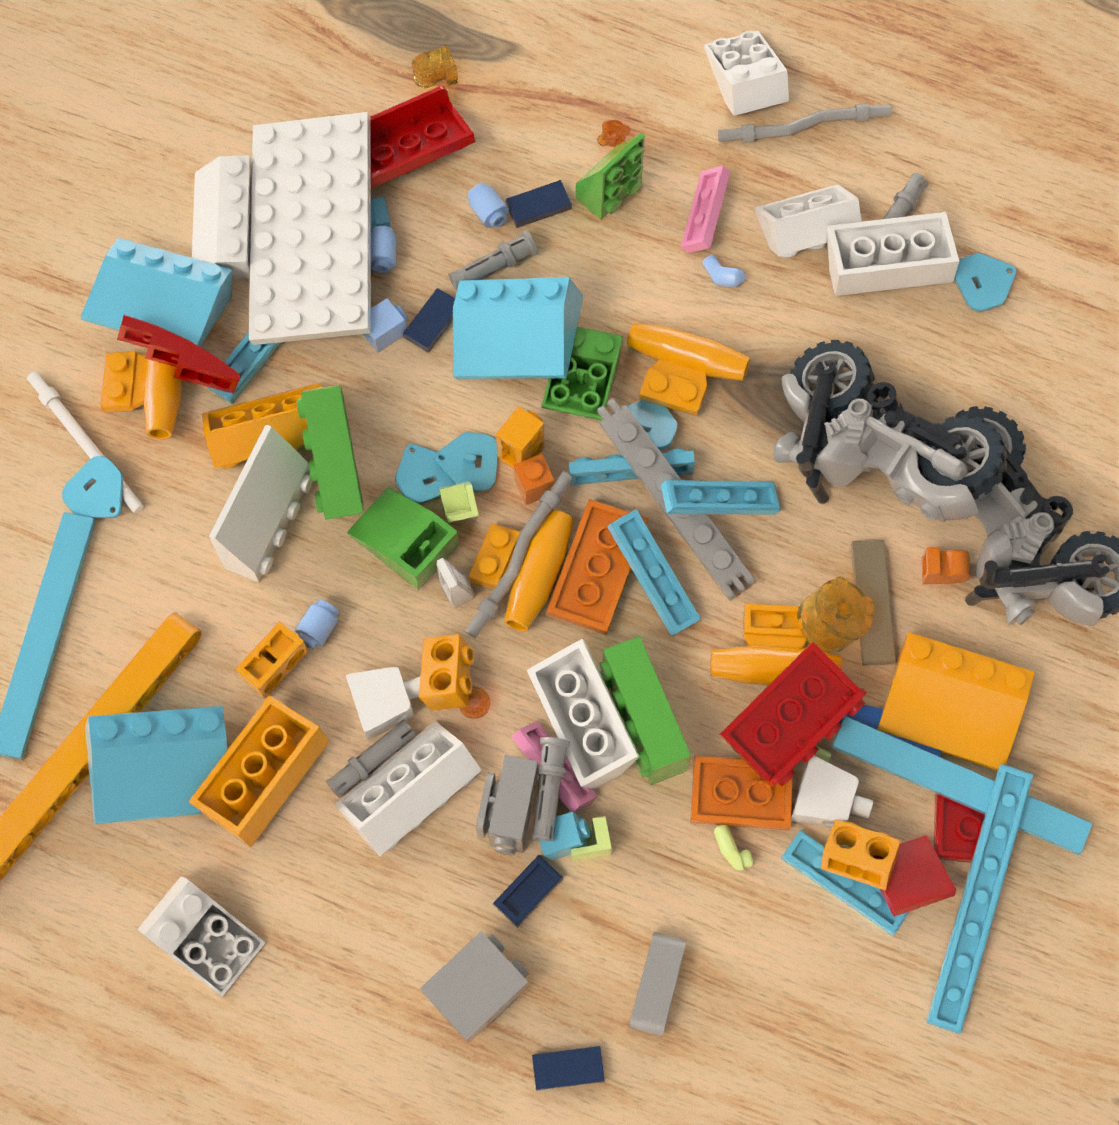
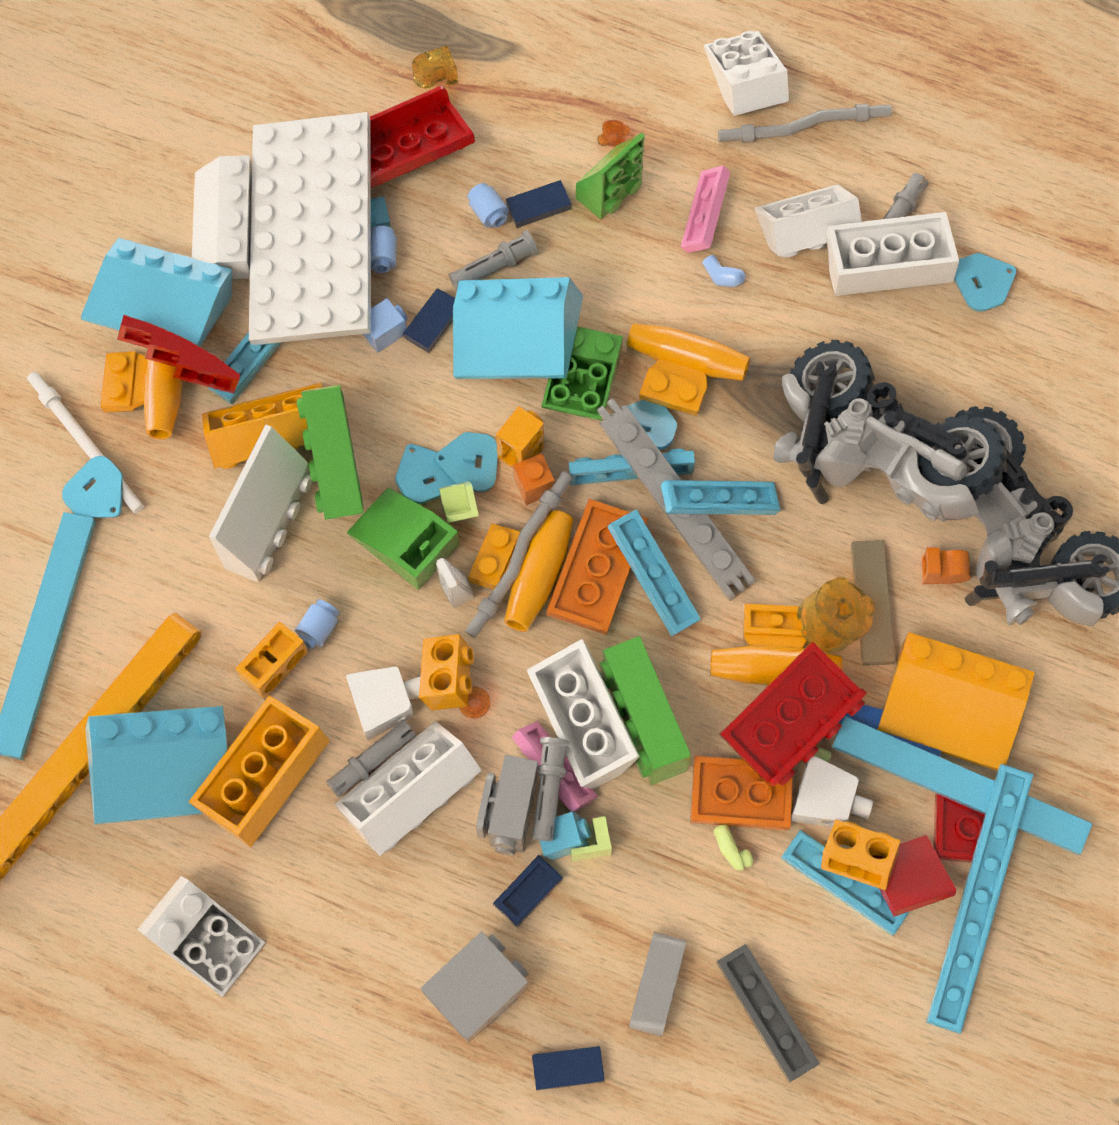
(767, 1013): none -> dark grey plate

